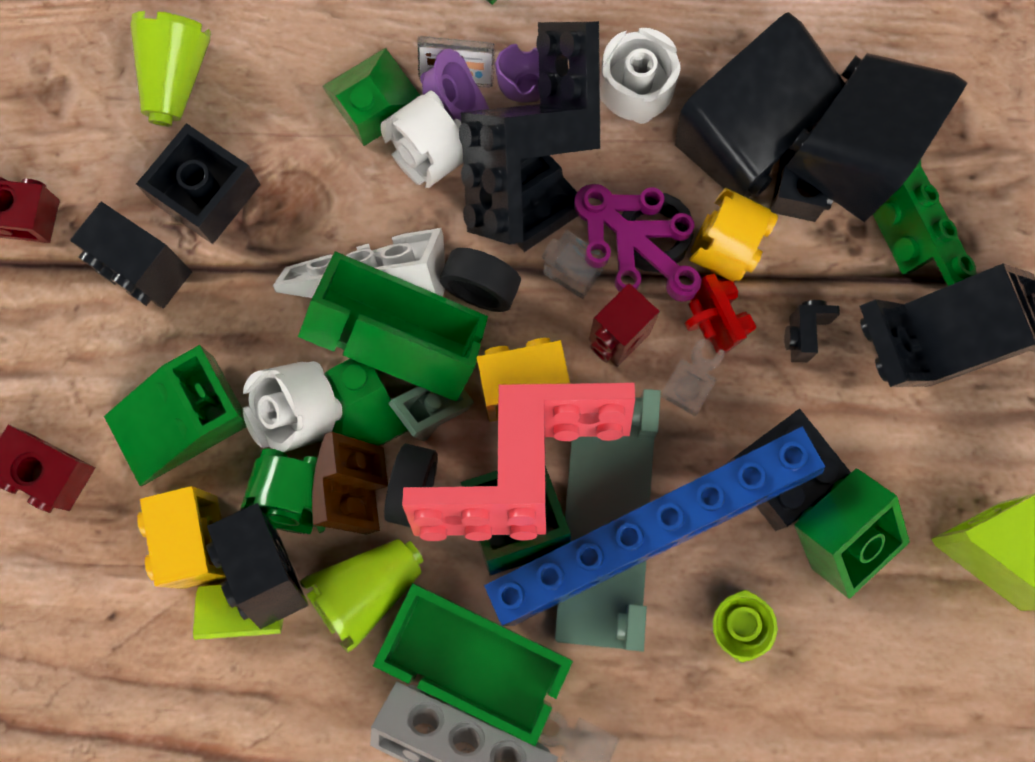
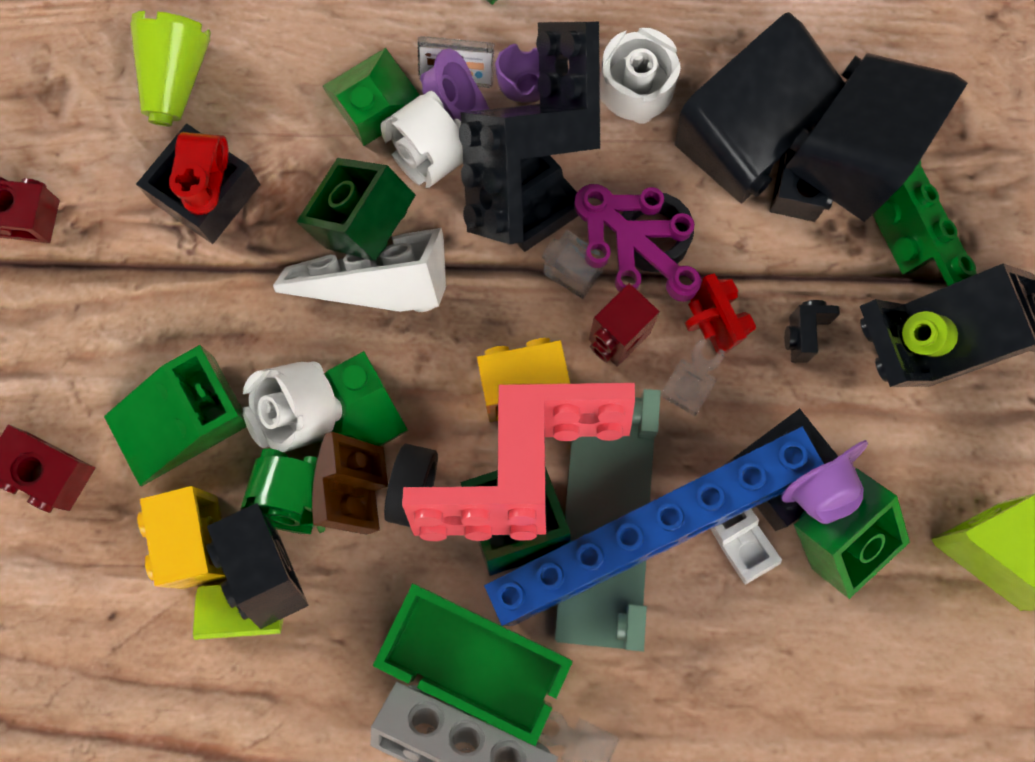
(130, 256): black brick -> none
(199, 170): none -> red piece
(357, 208): none -> dark green brick
(363, 589): lime cone -> none
(394, 326): green piece -> none
(424, 410): sand green slope -> none
(480, 279): black tyre -> none
(731, 236): yellow brick -> none
(745, 626): lime hat -> none
(746, 546): none -> white slope
(830, 489): none -> medium lavender piece
(942, 338): none -> lime brick

